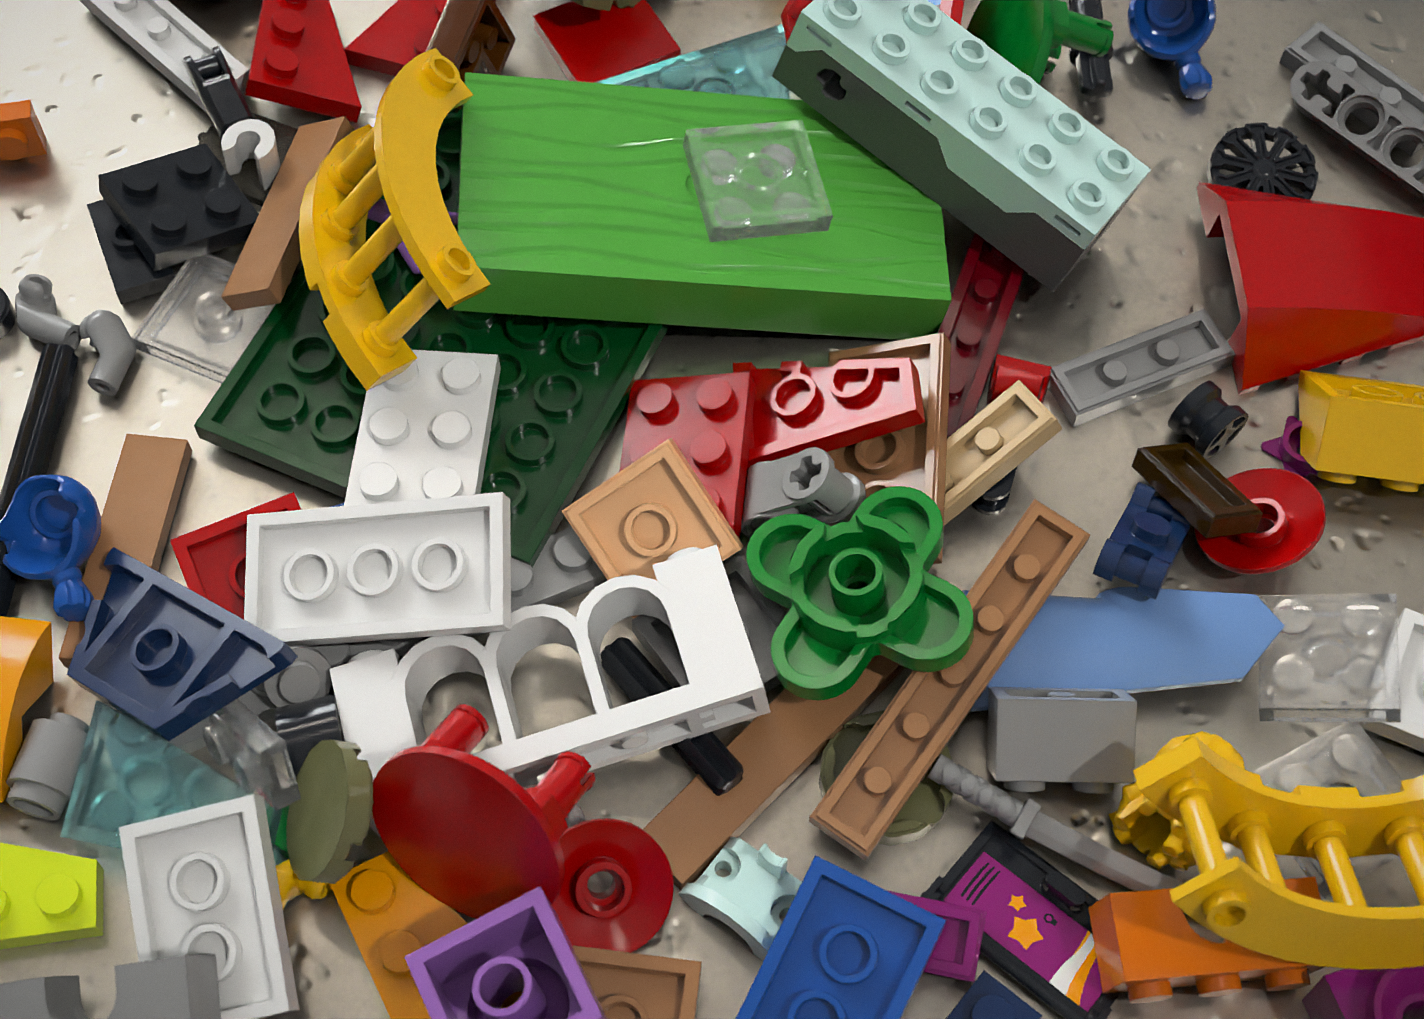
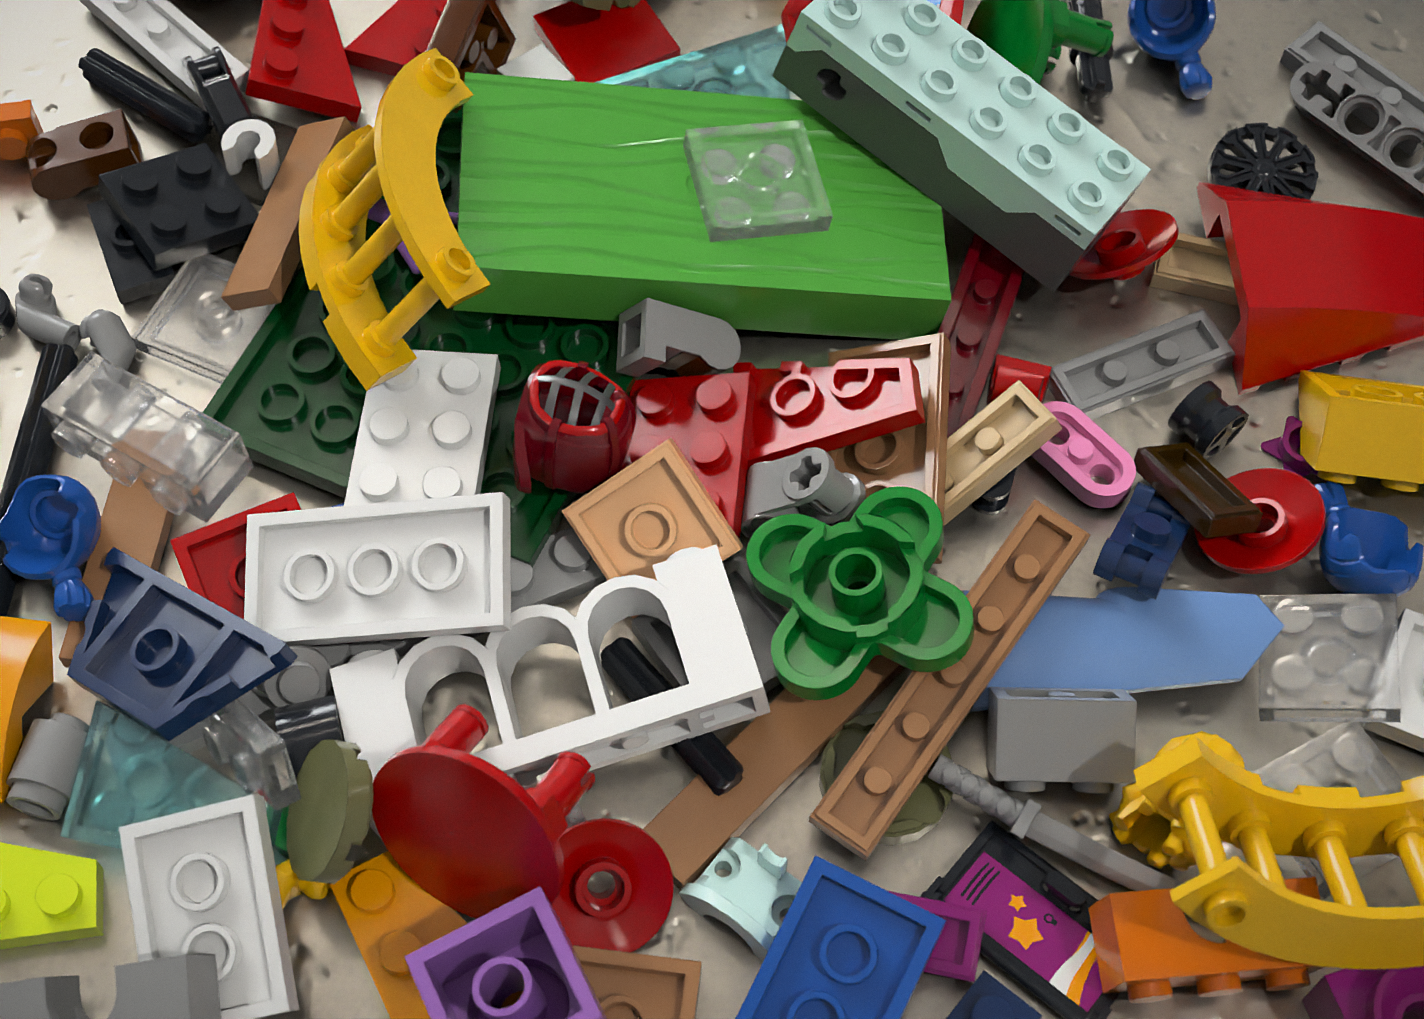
(78, 152): none -> reddish brown leg
(145, 95): none -> black axle
(147, 438): none -> clear brick
(536, 64): none -> white tile
(575, 429): none -> dark red piece
(675, 339): none -> light grey leg
(1085, 455): none -> bright pink plate
(1129, 245): none -> red dish
(1196, 269): none -> tan tile
(1365, 548): none -> blue hair

